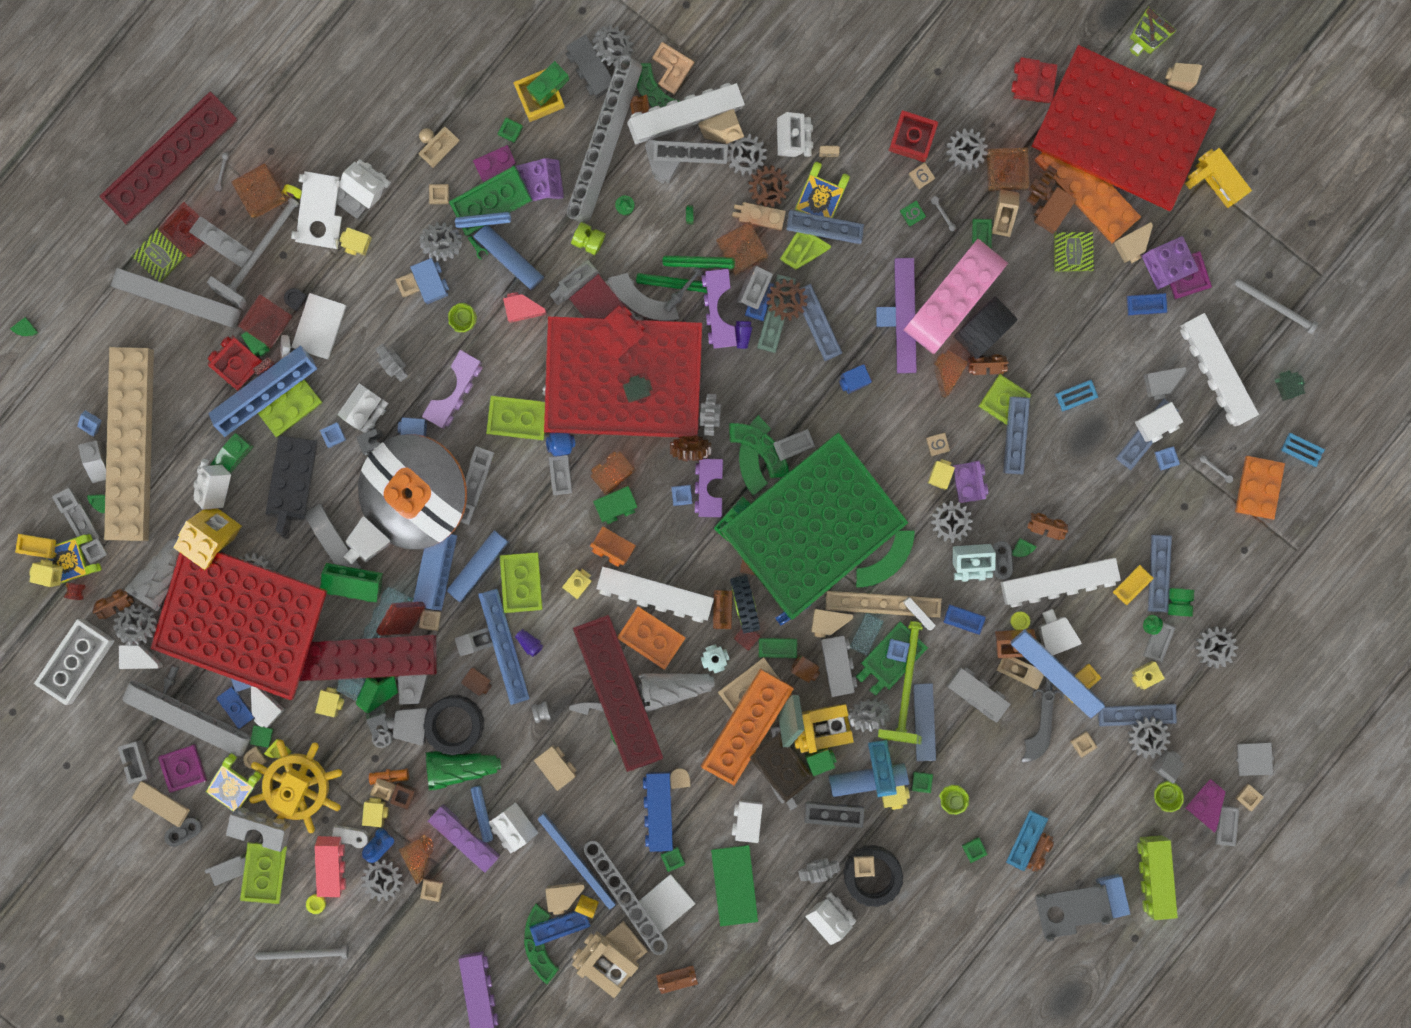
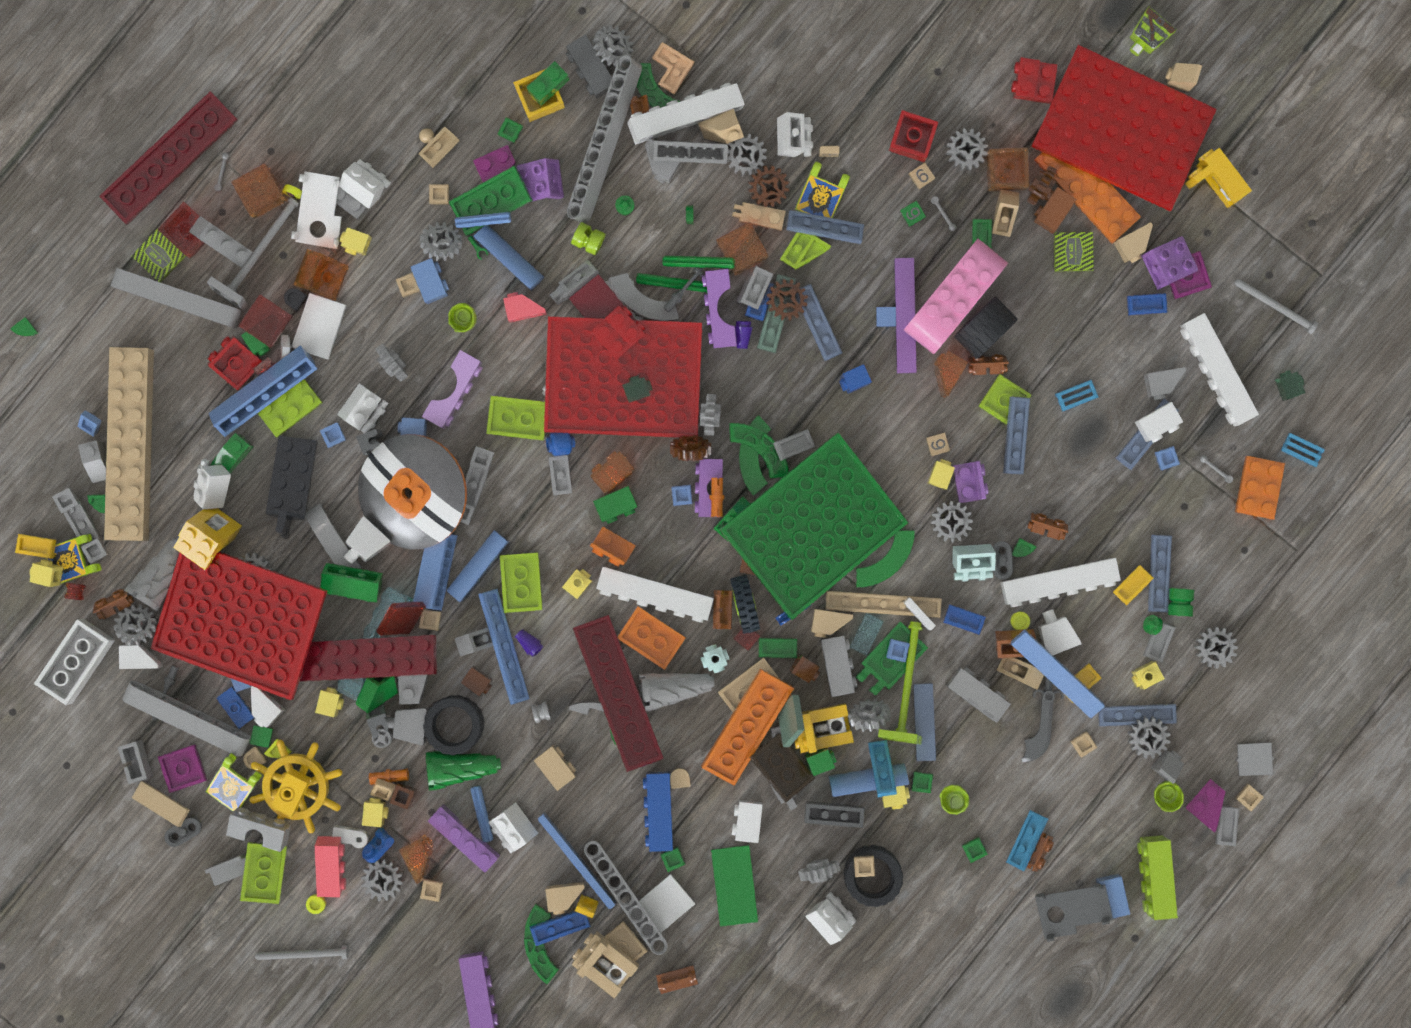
(321, 275): none -> clear orange slope
(716, 497): none -> orange pin

